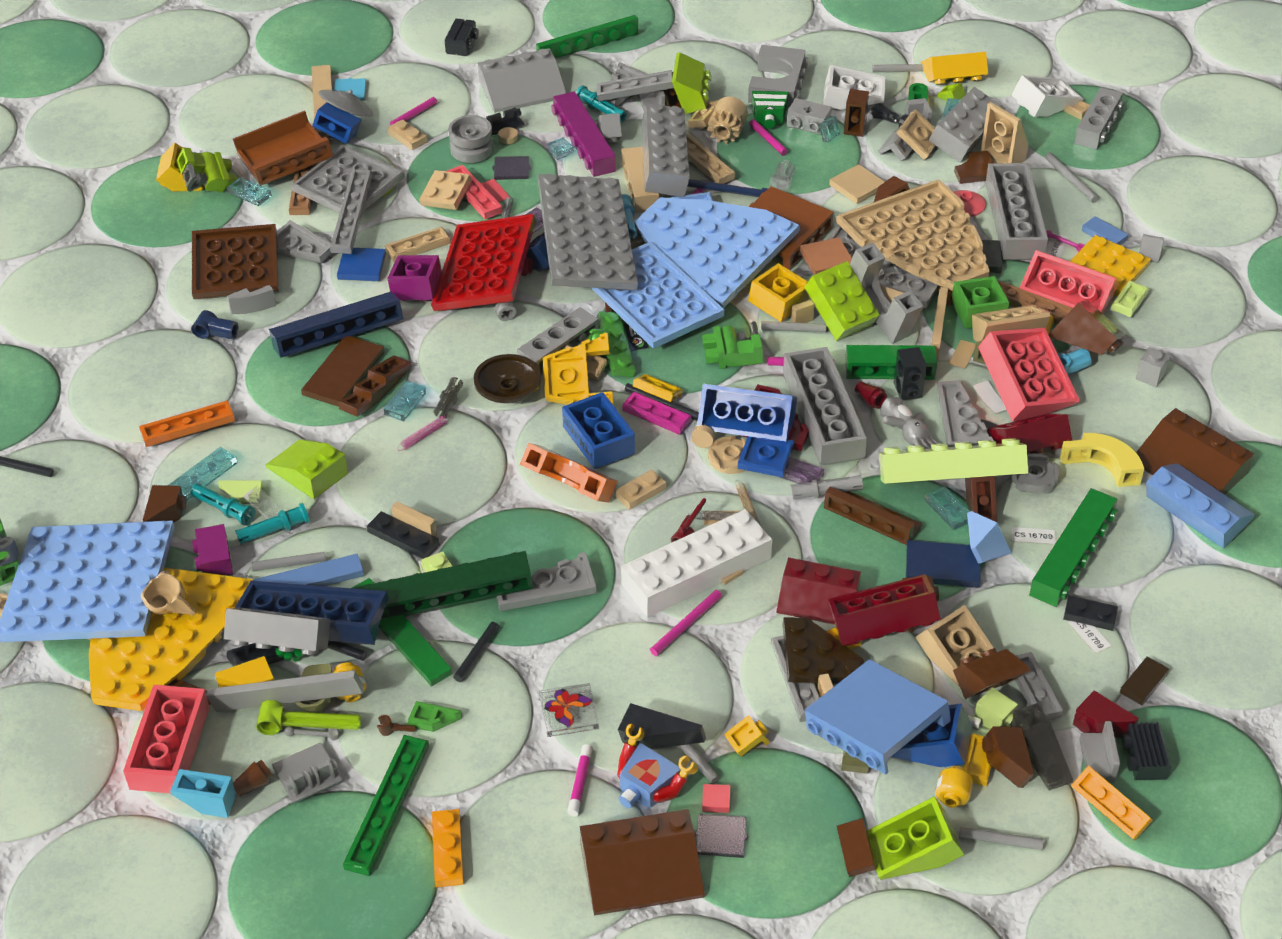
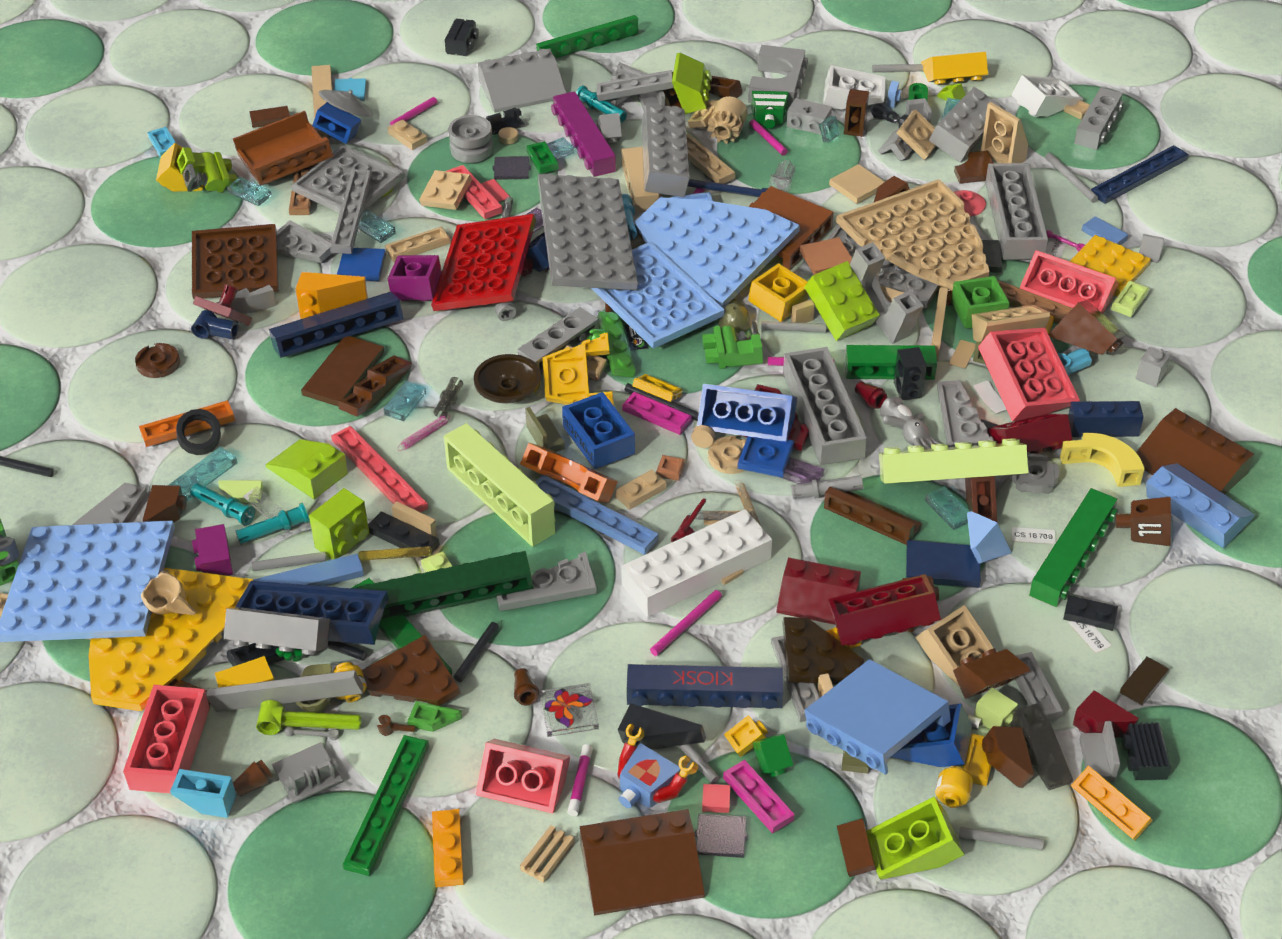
(116, 507): none -> light grey wing
(157, 360): none -> reddish brown tile
(161, 140): none -> medium azure plate
(194, 415): none -> black tyre
(224, 307): none -> dark red tile
(267, 116): none -> reddish brown tile
(325, 292): none -> light orange slope
(339, 524): none -> lime brick
(376, 227): none -> clear light blue plate
(377, 469): none -> coral tile
(395, 553): none -> clear yellow bar
(412, 675): none -> reddish brown plate
(500, 484): none -> yellowish green brick
(522, 775): none -> coral slope
(525, 689): none -> reddish brown cone
(542, 157): none -> green plate
(544, 431): none -> olive panel
(557, 837): none -> tan tile
(599, 516): none -> medium blue plate
(670, 467): none -> nougat tile
(705, 686): none -> dark blue brick
(725, 87): none -> reddish brown slope
(736, 316): none -> olive cap
(758, 796): none -> dark pink plate
(773, 754): none -> green brick
(894, 94): none -> light blue plate
(1106, 418): none -> dark blue brick
(1139, 174): none -> dark blue tile
(1148, 521): none -> reddish brown torso

